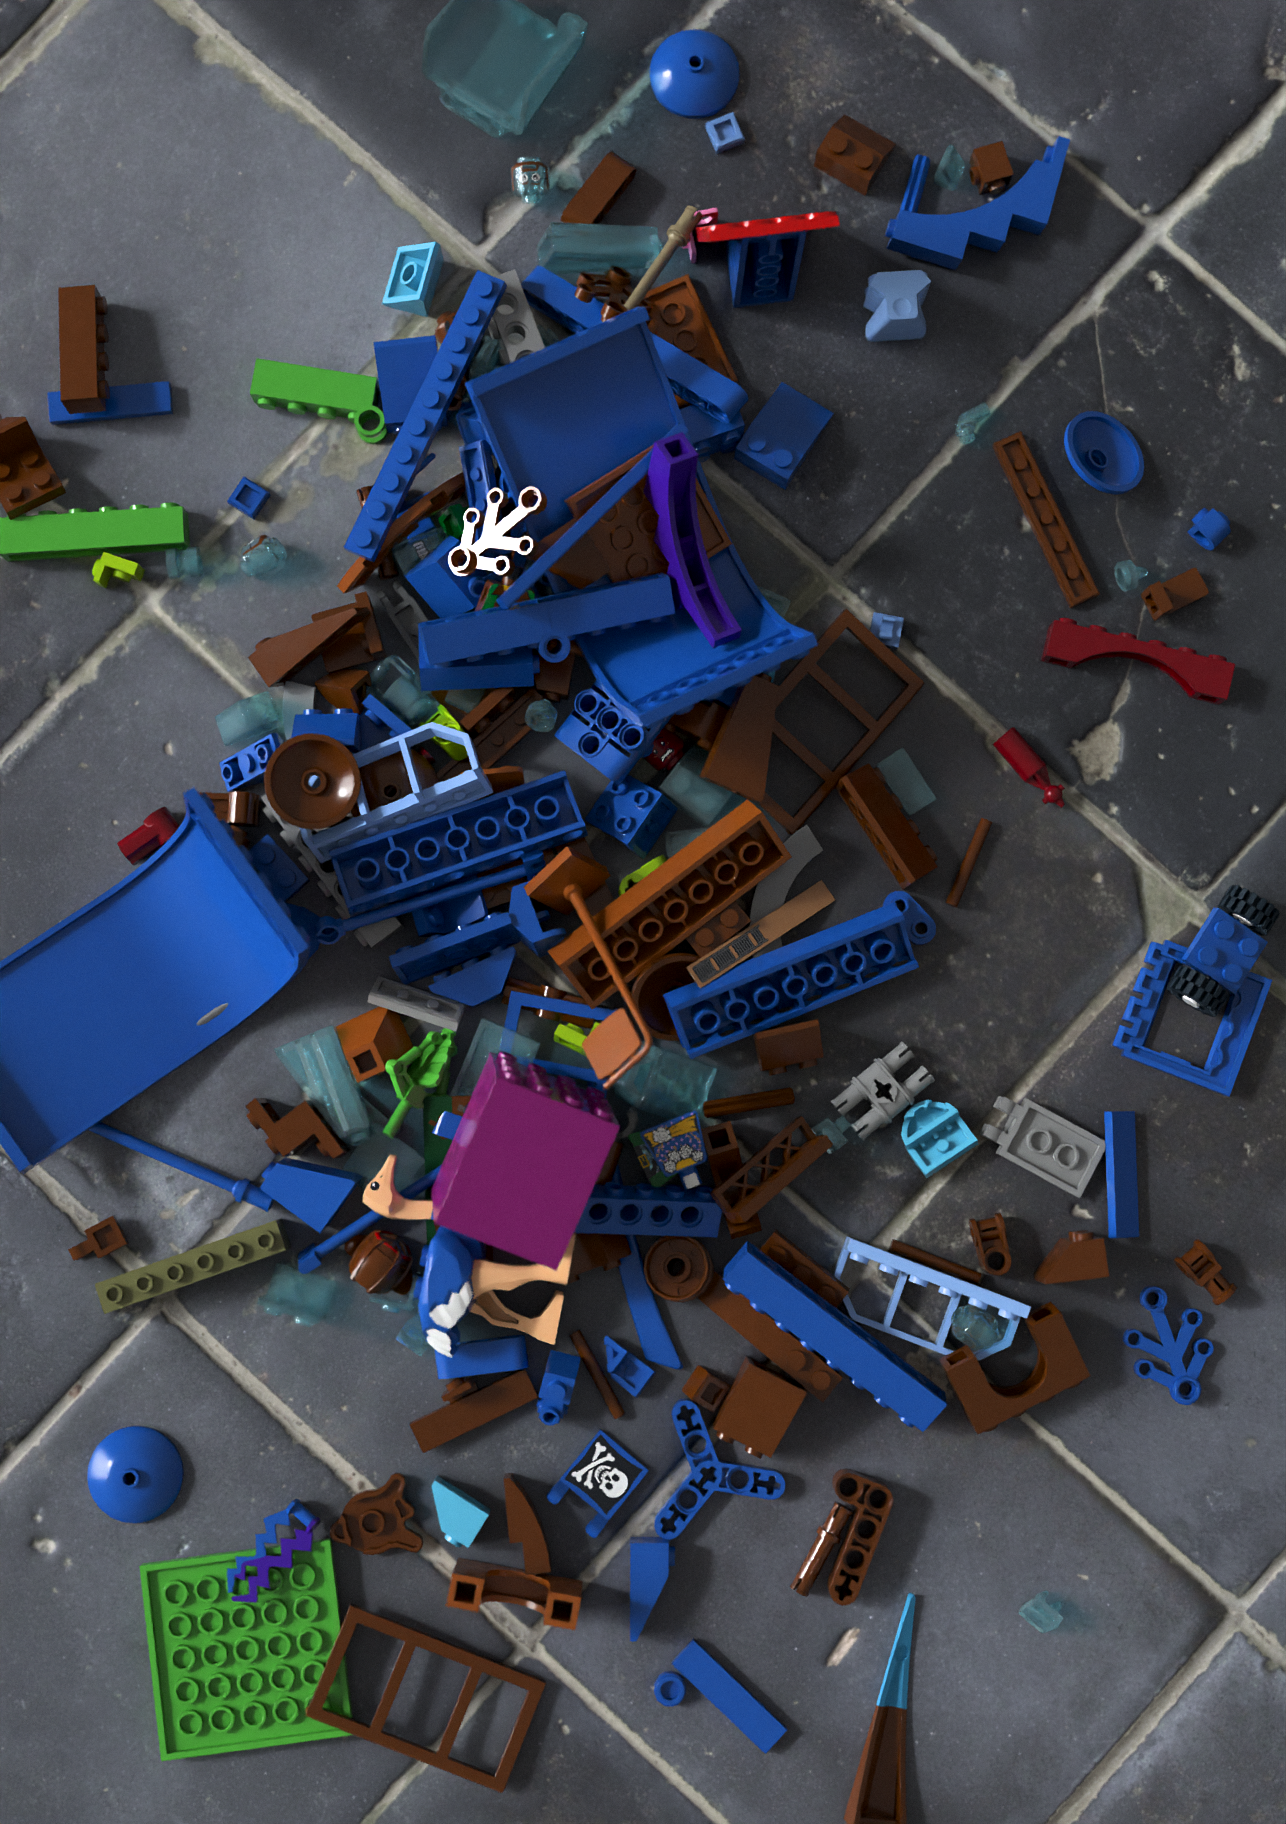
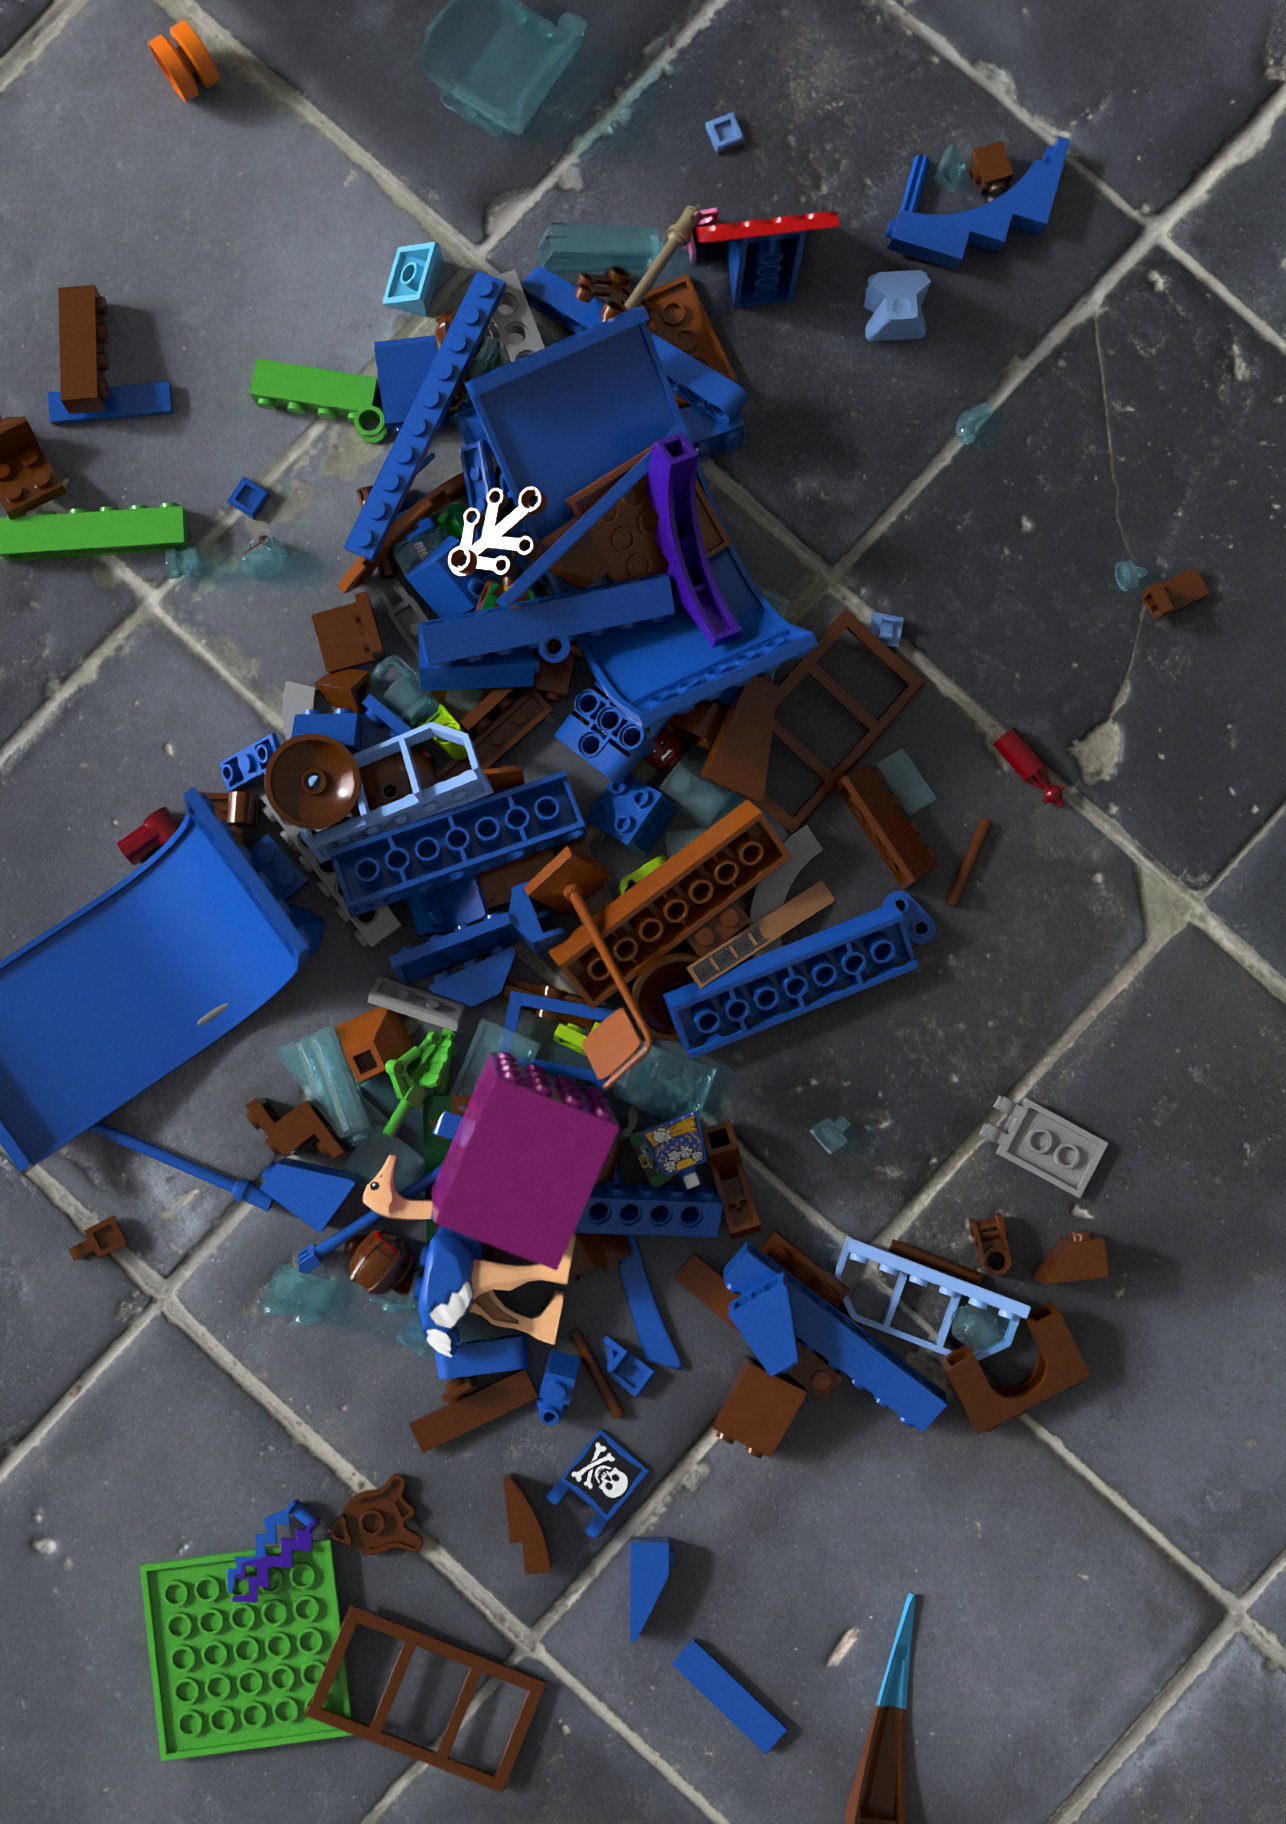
(121, 569): lime bracket -> none
(152, 1461): blue dish -> none
(184, 61): none -> orange wheel
(192, 1266): olive brick -> none
(248, 718): clear light blue slope -> none
(287, 654): reddish brown slope -> none
(330, 929): blue hinge -> none
(458, 1513): medium azure slope -> none
(484, 1582): dark orange arch -> none
(530, 179): clear light blue head -> none
(541, 716): clear light blue tile -> none
(600, 191): reddish brown beam -> none
(660, 1262): reddish brown wheel -> none
(670, 1688): blue tile -> none
(689, 89): blue dish -> none
(705, 1388): reddish brown slope -> none
(722, 1472): blue piece -> none
(748, 1102): reddish brown axle -> none
(768, 1324): none -> blue slope
(778, 1179): reddish brown fence -> none
(782, 435): blue slope -> none
(788, 1046): reddish brown slope -> none
(827, 1537): reddish brown pin -> none
(853, 154): reddish brown slope -> none
(853, 1539): reddish brown beam -> none
(865, 1088): light grey pin -> none
(935, 1135): medium azure slope -> none
(1041, 1614): clear light blue tile -> none
(1045, 519): reddish brown tile -> none
(1103, 452): blue dish -> none
(1121, 1174): blue tile -> none
(1171, 1349): blue plant -> none
(1198, 675): dark red arch -> none
(1203, 1270): reddish brown connector -> none
(1209, 528): blue plate -> none
(1224, 950): plate -> none
(1231, 1038): blue hinge -> none

